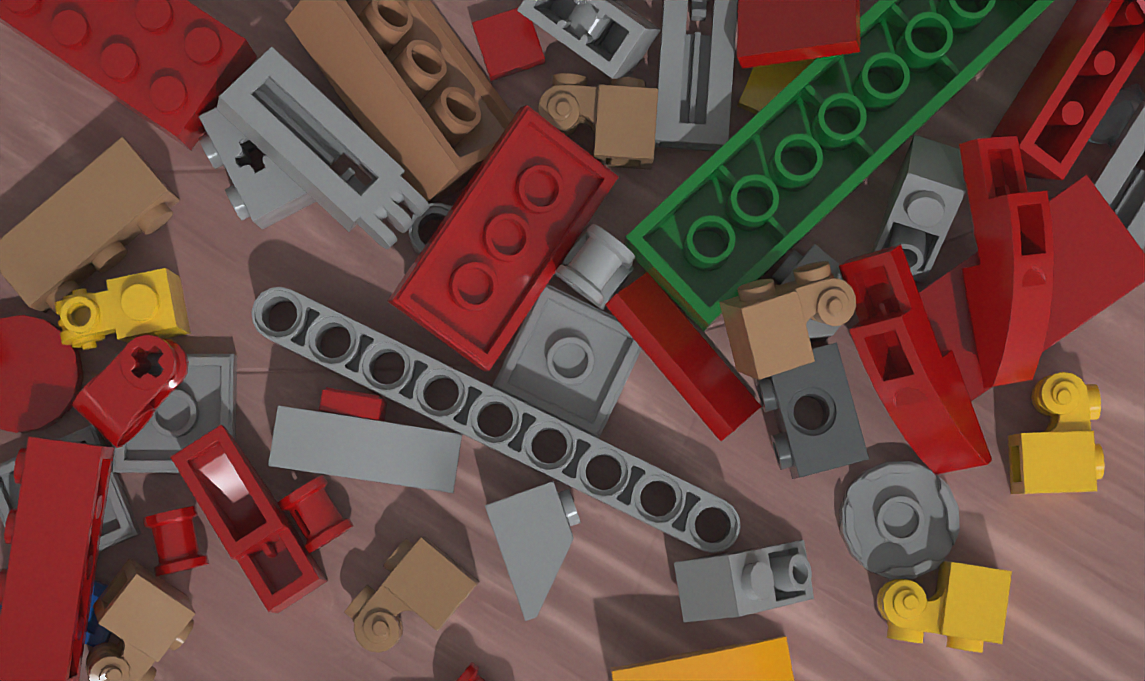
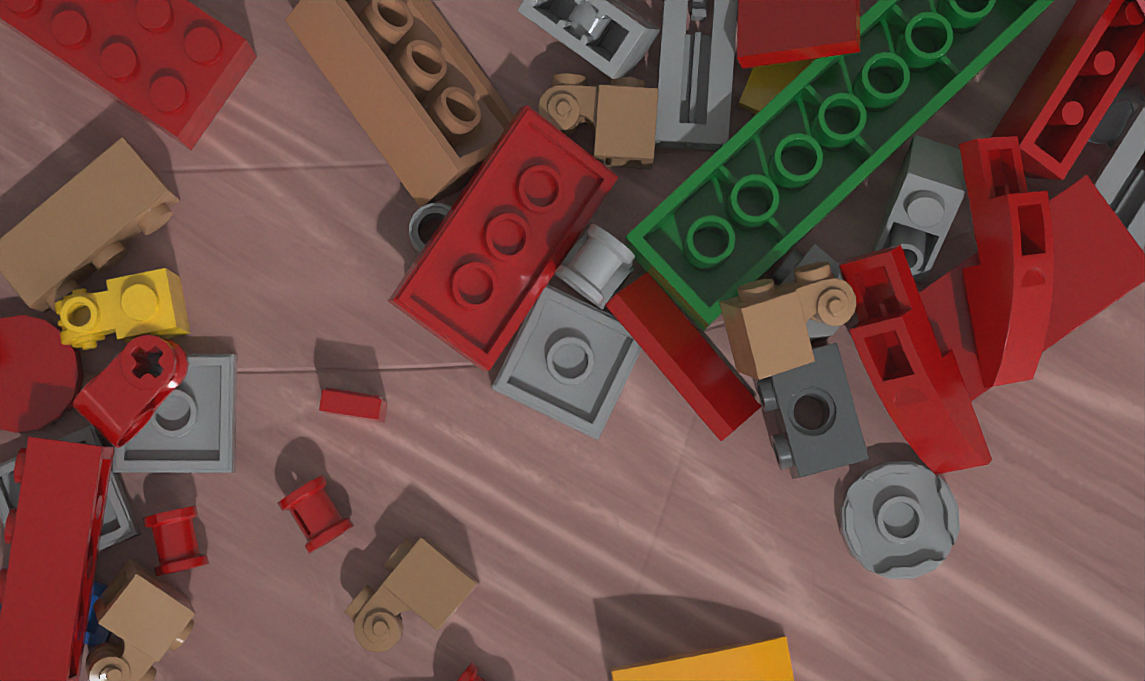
(248, 520): red slope -> none
(262, 195): light grey brick -> none
(307, 135): light grey hinge -> none
(365, 449): light grey slope -> none
(474, 396): light grey beam -> none
(508, 43): red tile -> none
(533, 540): light grey slope -> none
(743, 581): light grey slope -> none
(966, 606): yellow brick -> none
(1065, 452): yellow brick -> none

